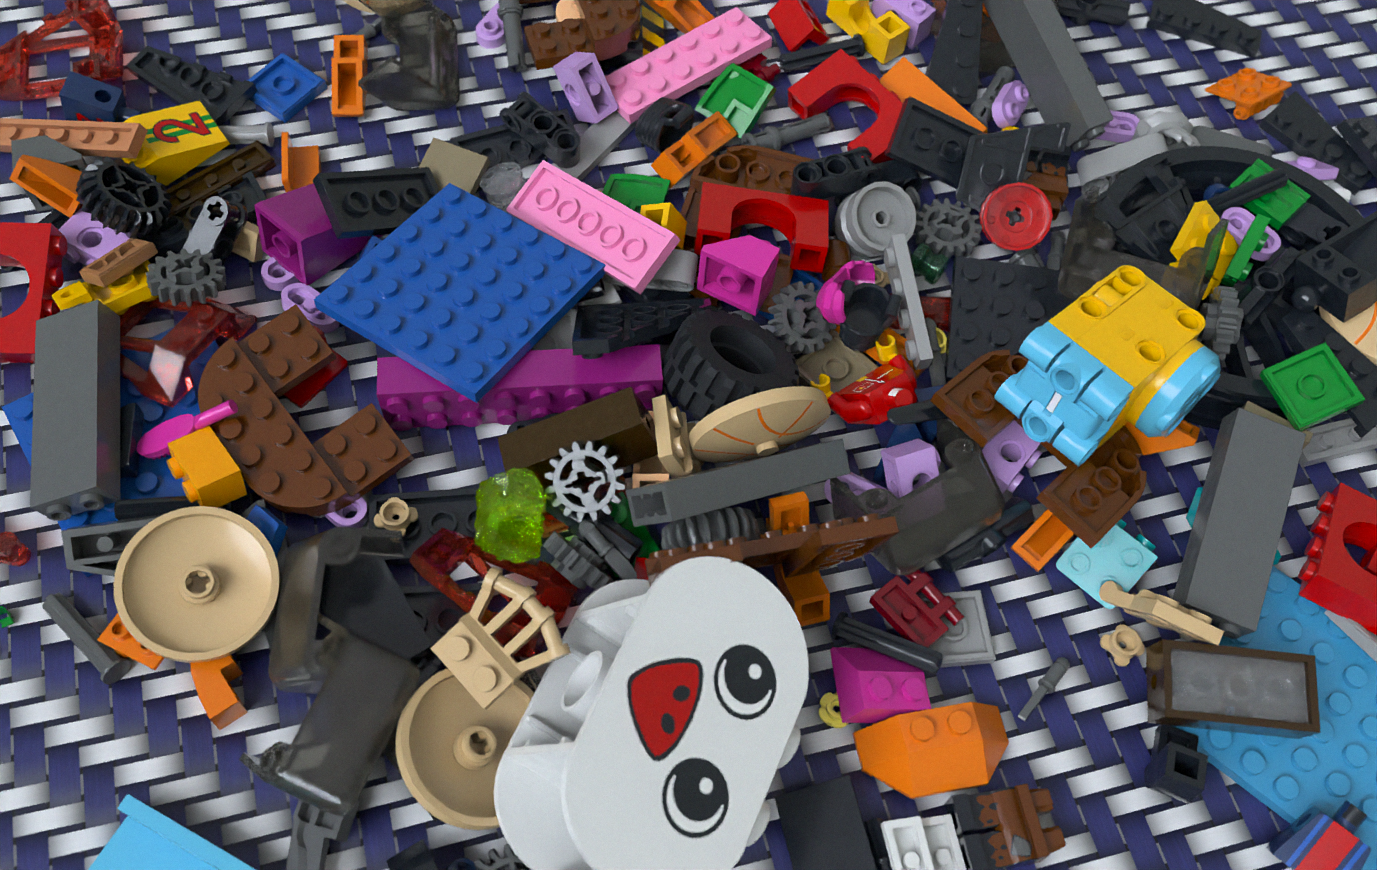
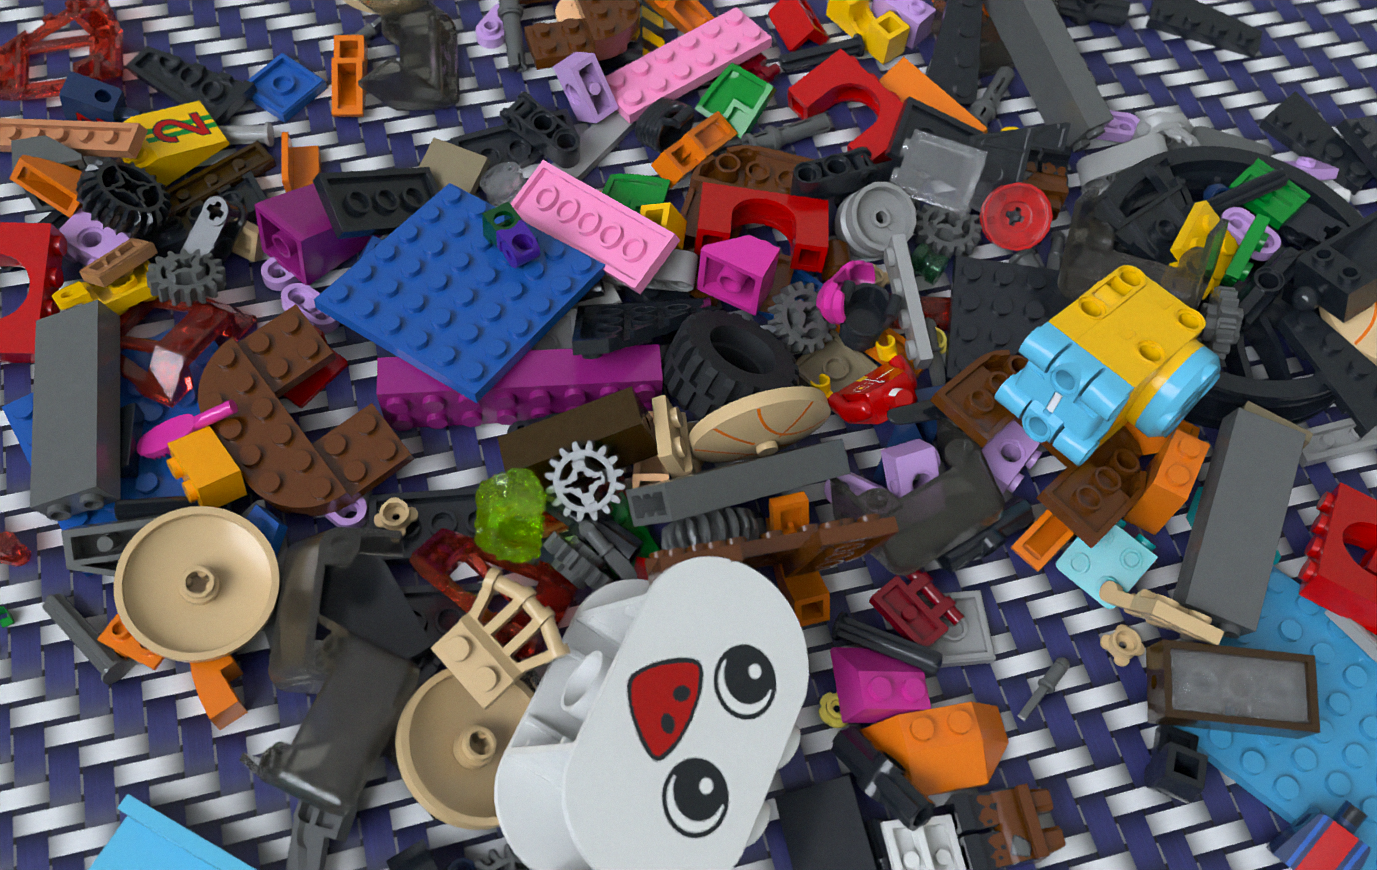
(511, 235): none -> dark purple leg
(882, 778): none -> black piece
(939, 171): none -> clear panel
(1010, 104): lavender plate -> none
(1168, 481): none -> orange brick
(1250, 91): orange hinge -> none
(1311, 387): green plate -> none

